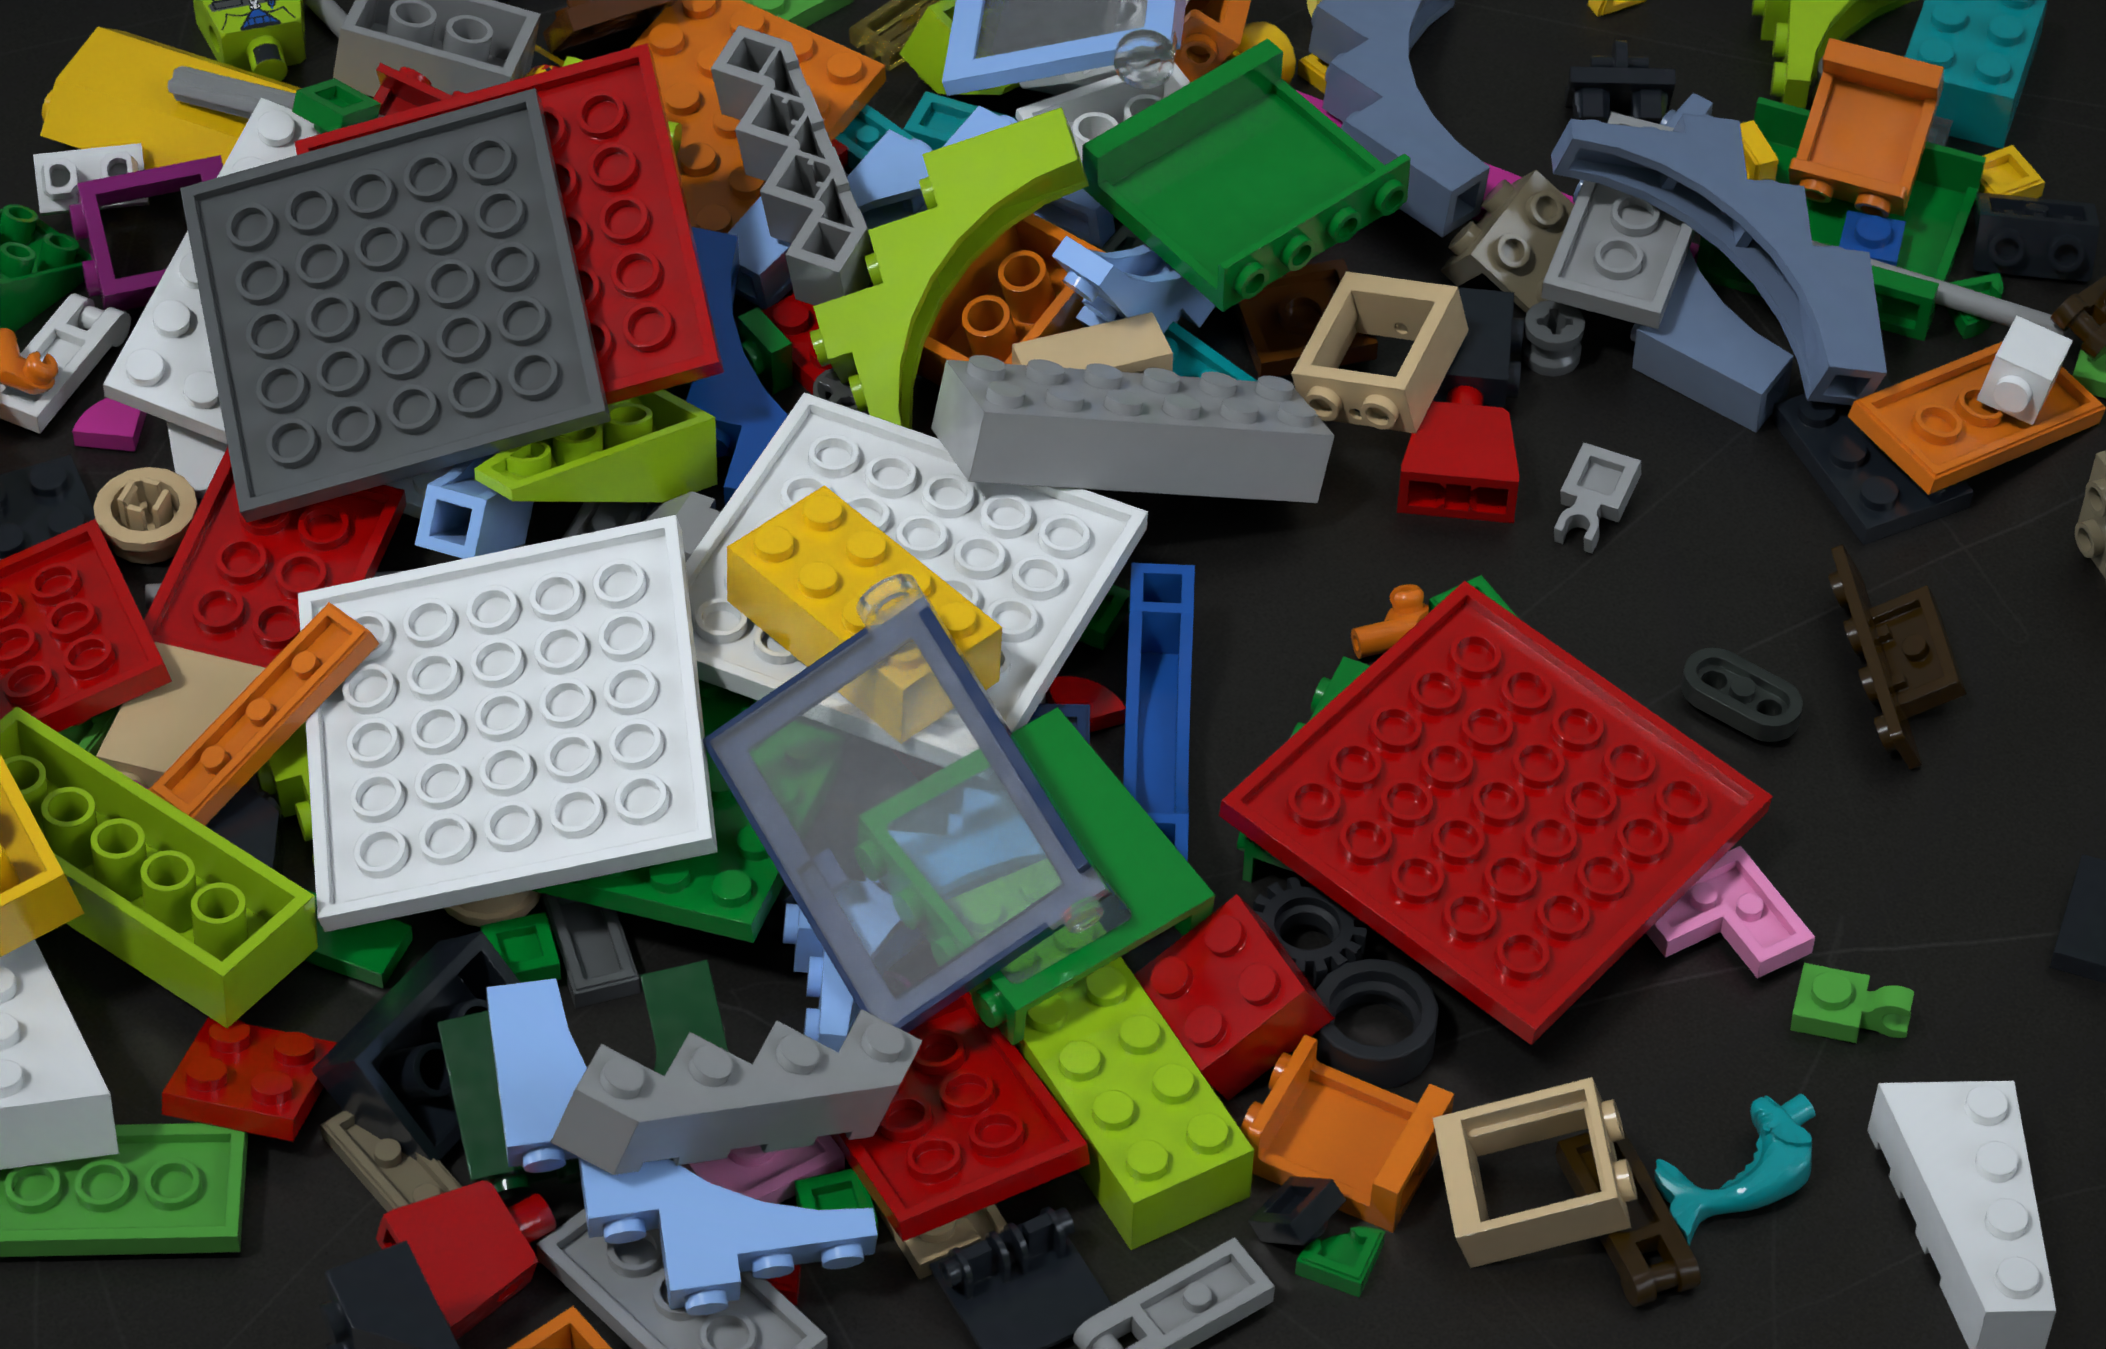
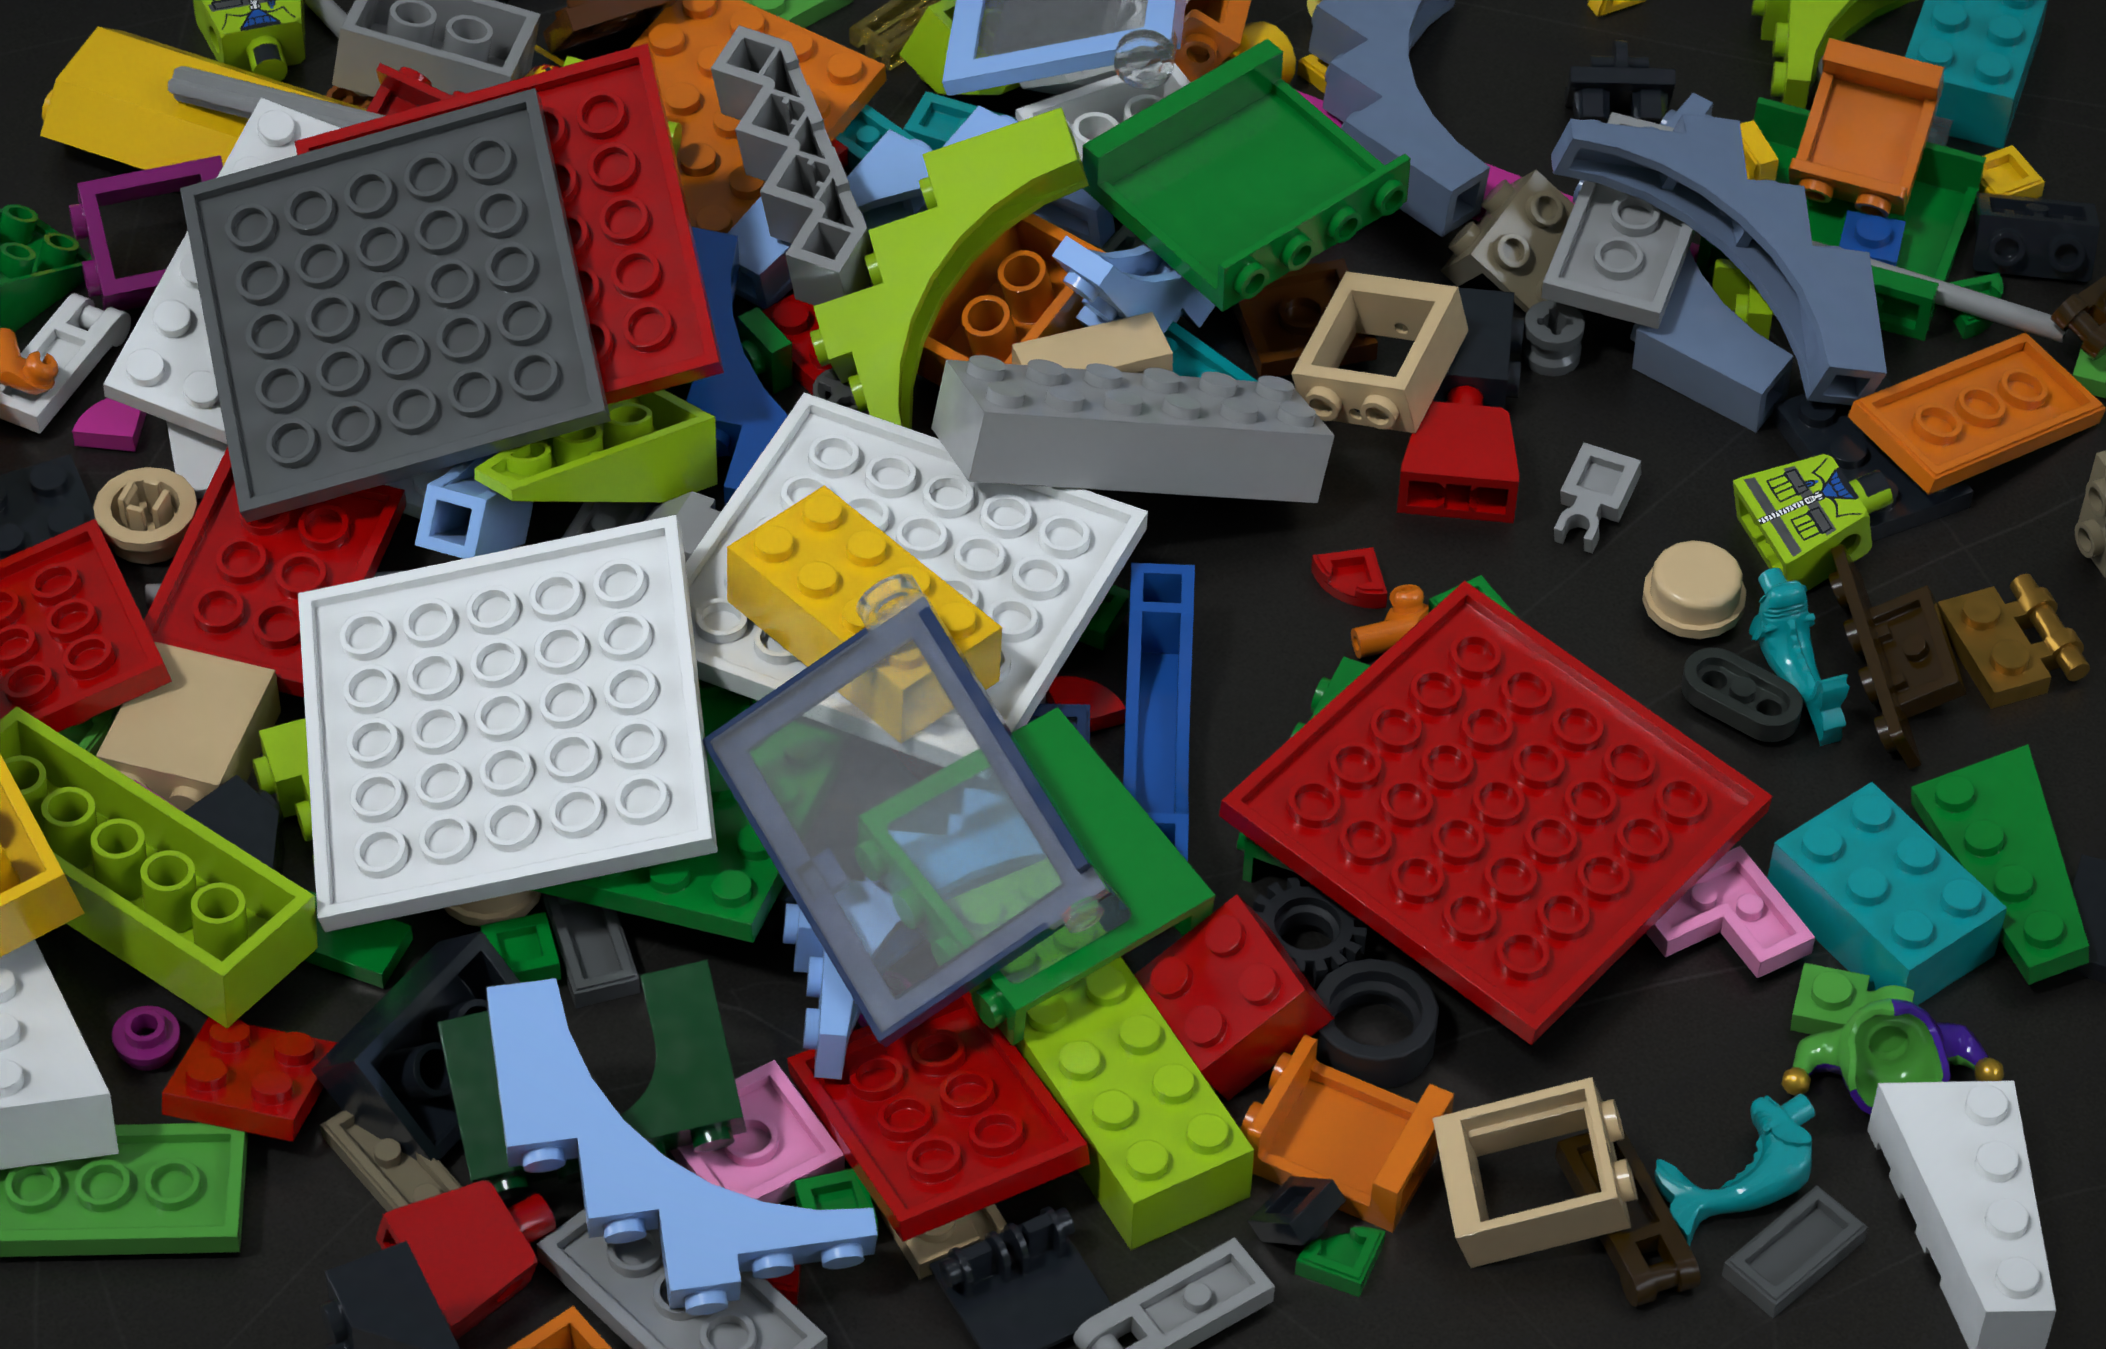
(61, 171): white hips -> none
(151, 1050): none -> magenta plate
(265, 714): orange tile -> none
(334, 105): green plate -> none
(724, 1103): light grey brick -> none
(1351, 577): none -> red tile
(1695, 590): none -> tan piece
(1741, 296): none -> lime bracket
(1787, 647): none -> teal animal
(1794, 1251): none -> dark grey tile
(1805, 511): none -> lime torso
(1886, 896): none -> teal brick
(1888, 1044): none -> bright green piece
(1997, 652): none -> pearl gold plate
(2003, 835): none -> green wing
(2024, 370): white brick -> none

